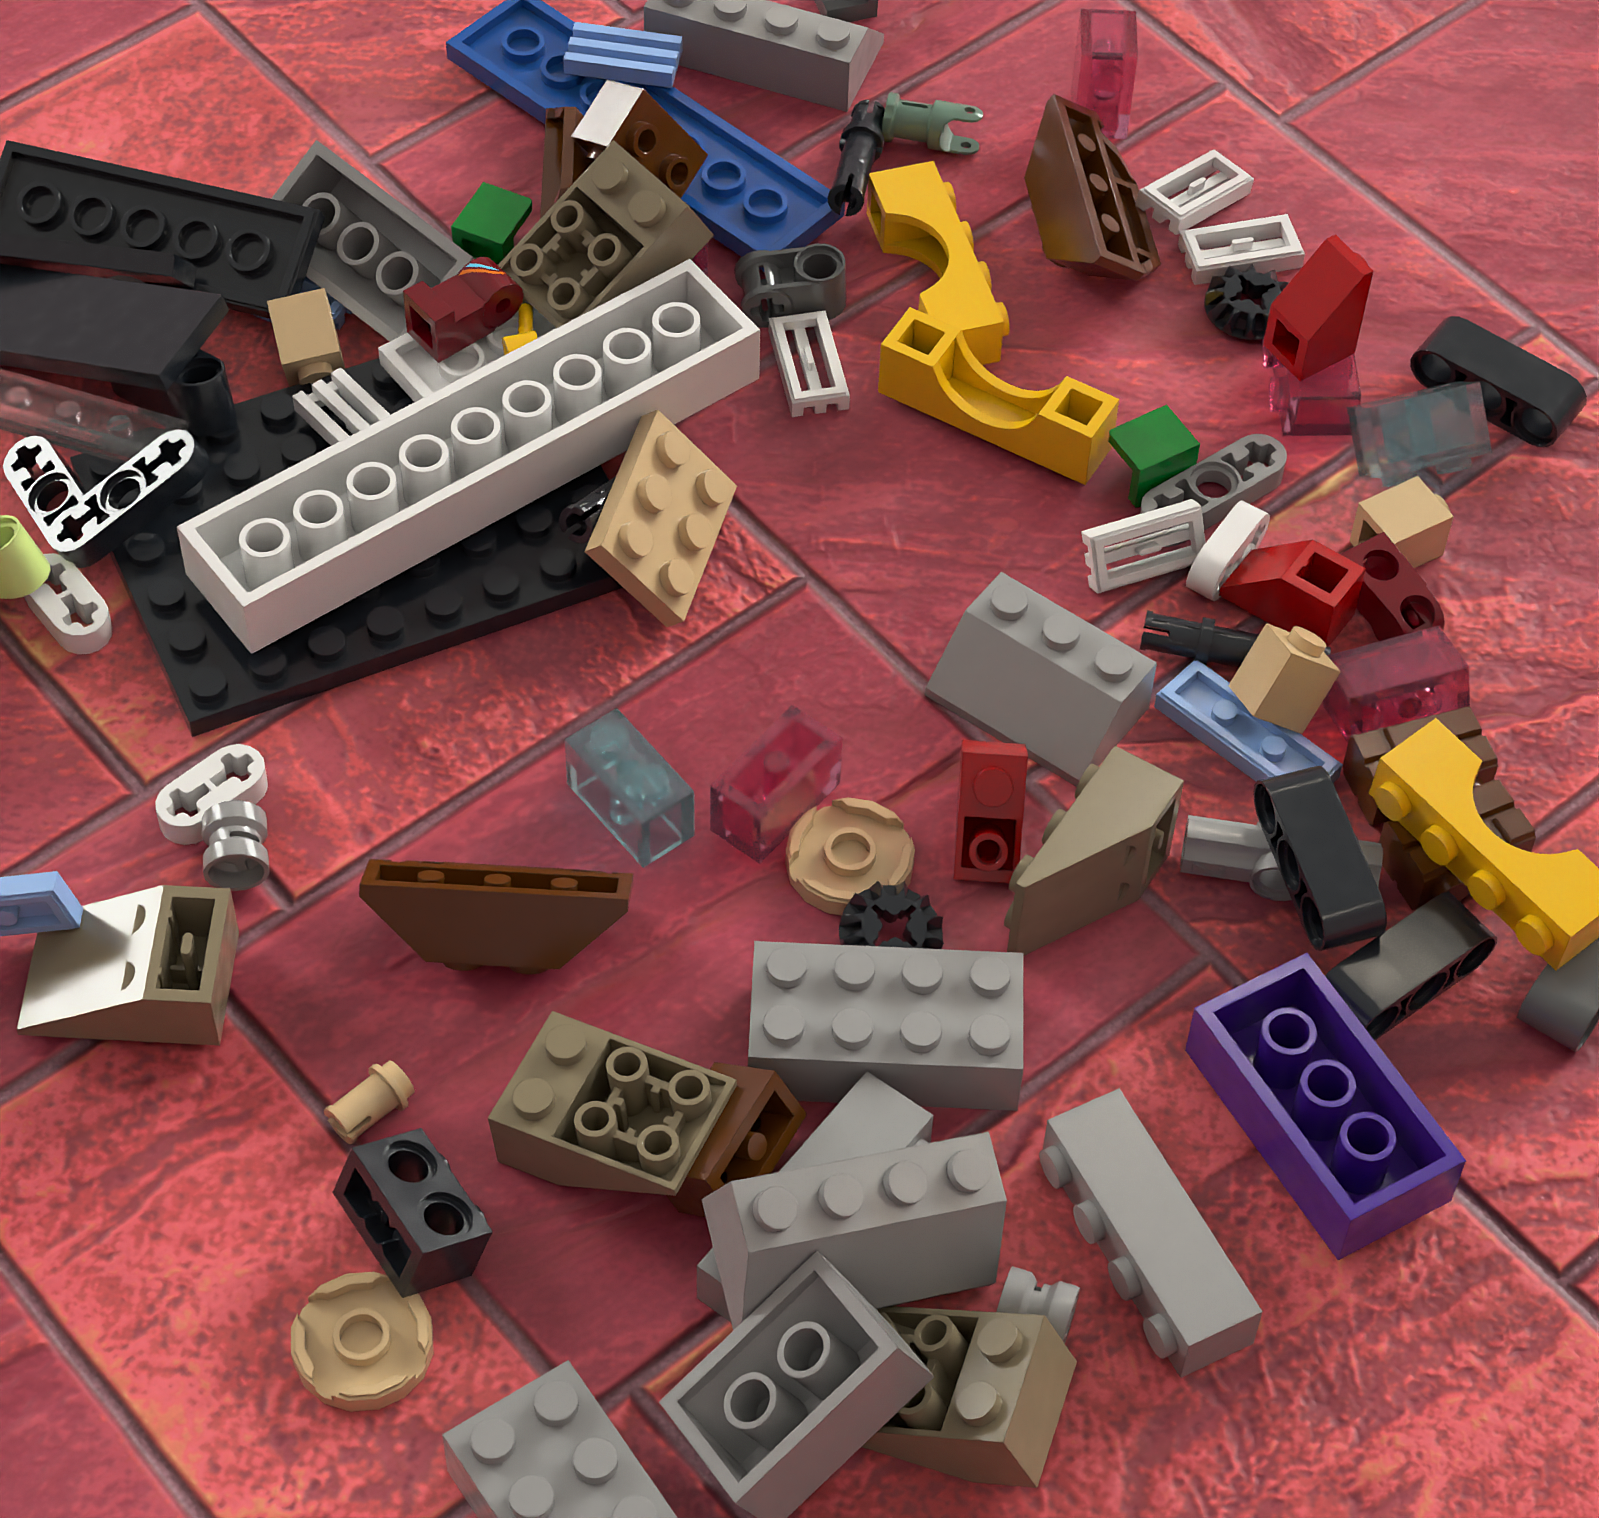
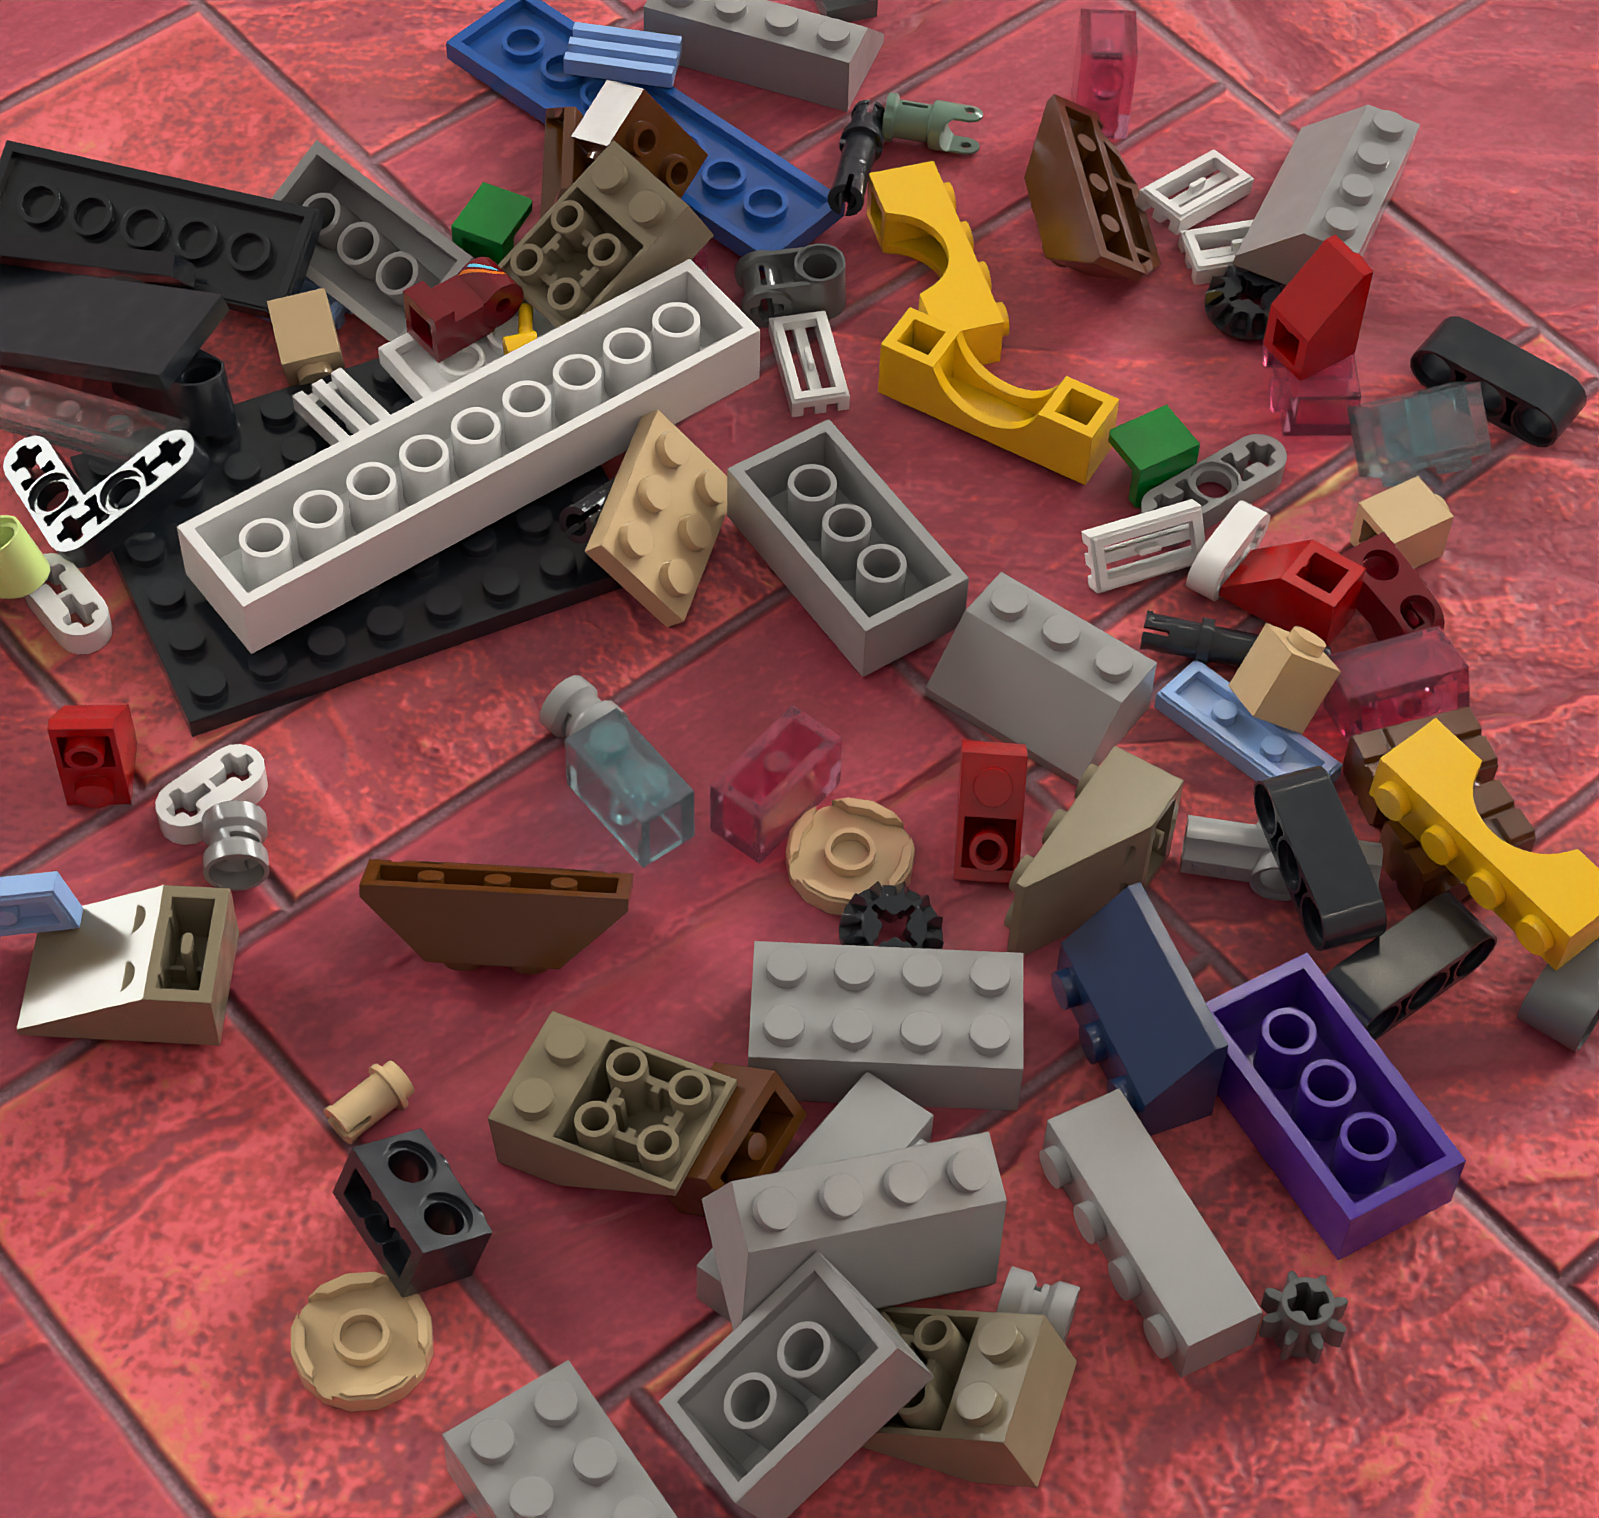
(94, 753): none -> red slope
(573, 706): none -> light grey wheel
(846, 547): none -> light grey brick
(1141, 1013): none -> dark blue slope
(1303, 1317): none -> dark grey gear
(1328, 185): none -> light grey slope

